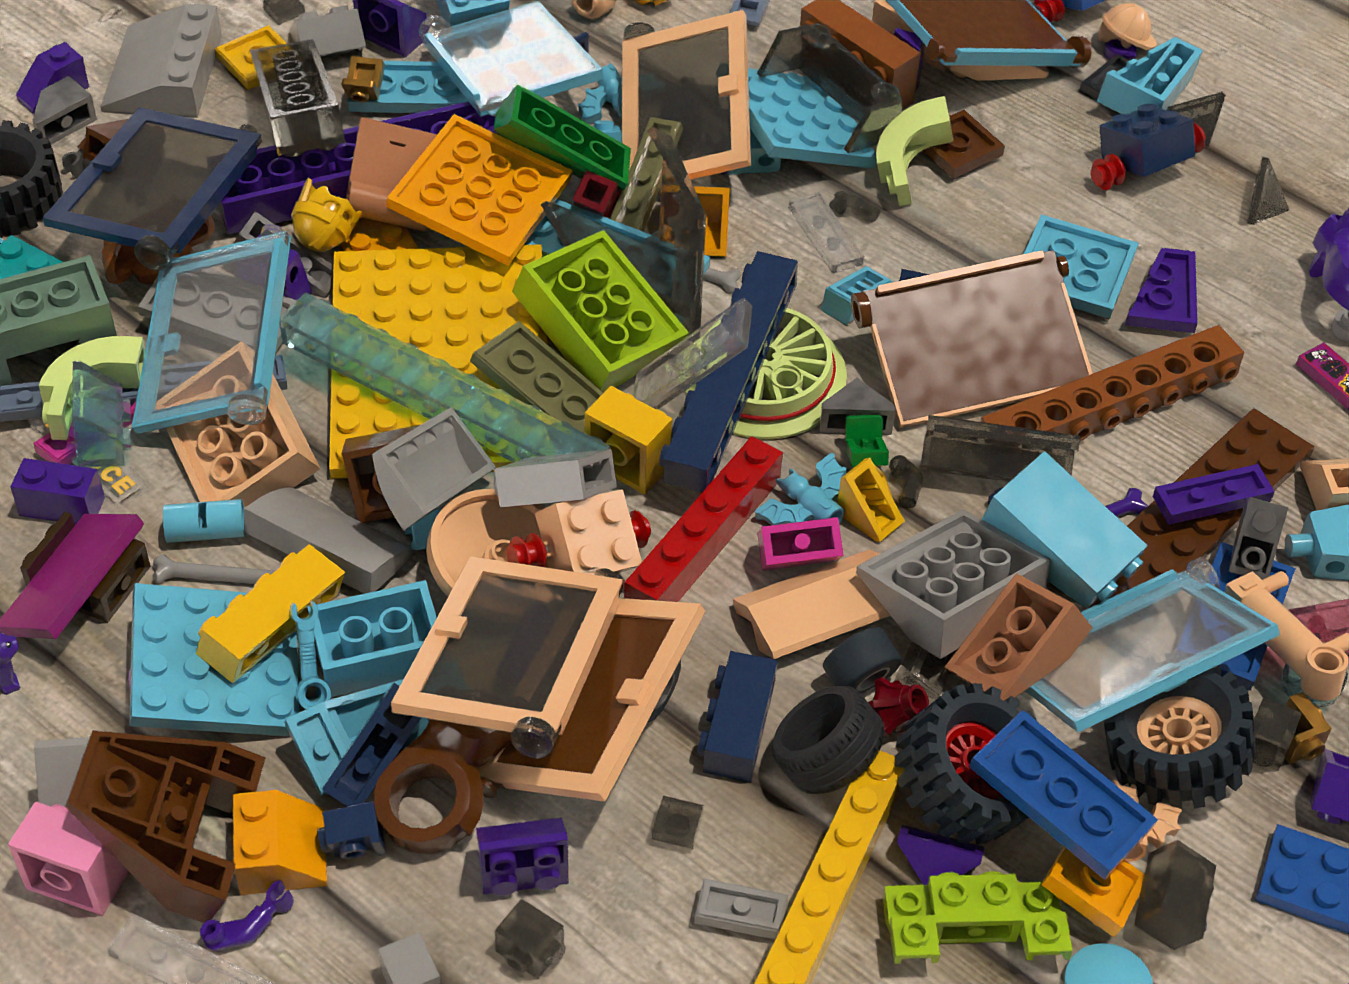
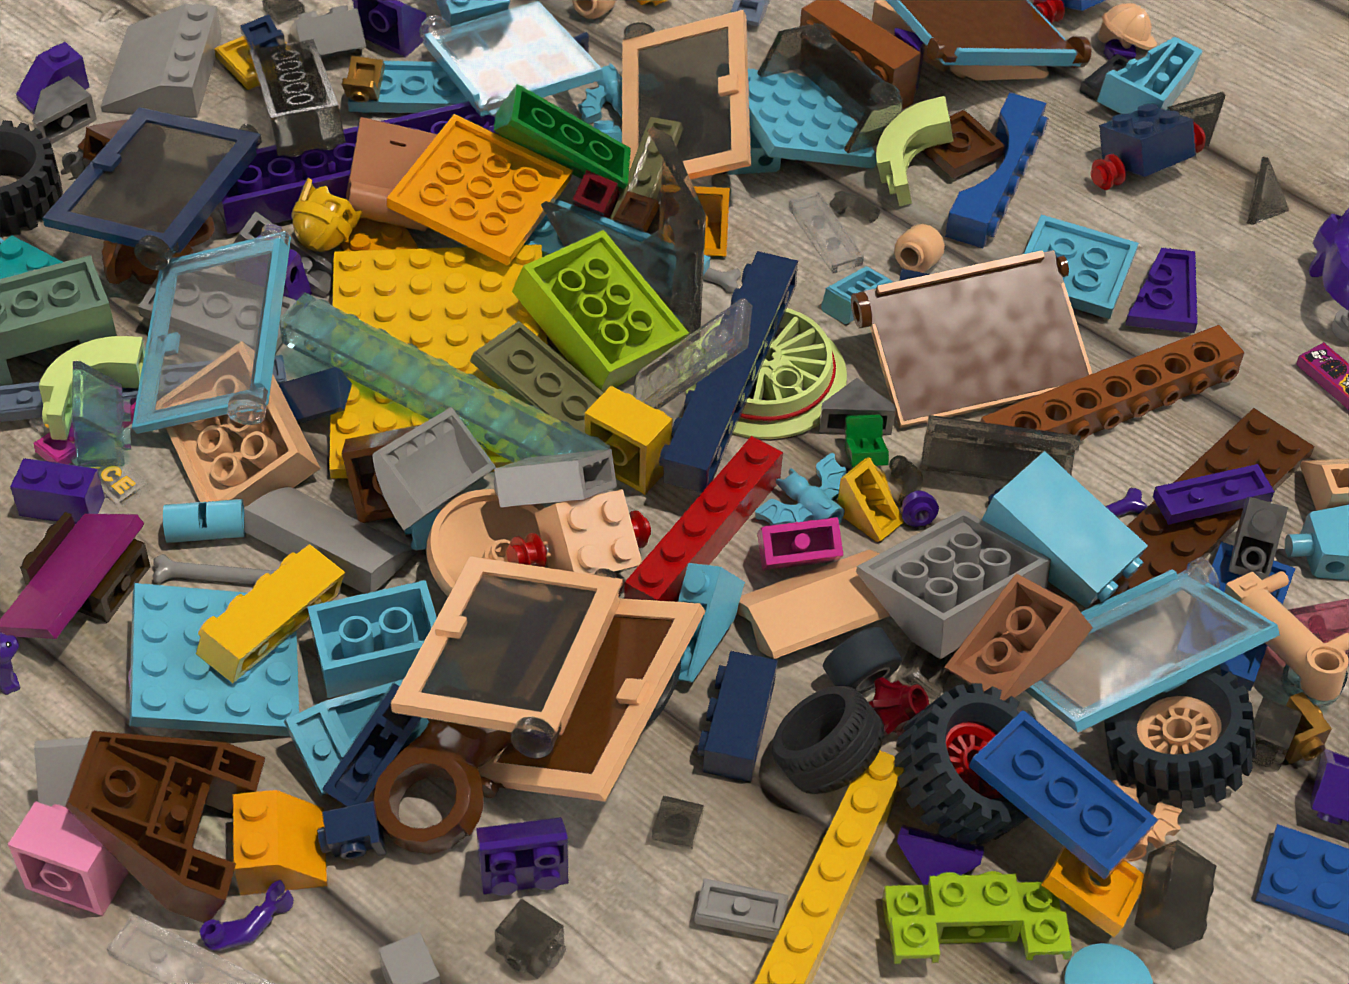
(262, 33): none -> dark blue bracket
(309, 672): medium azure brick -> none
(317, 394): none -> dark blue slope
(637, 211): none -> reddish brown tile
(719, 596): none -> medium azure slope
(919, 248): none -> light nougat head
(919, 508): none -> dark purple plate
(978, 207): none -> blue arch

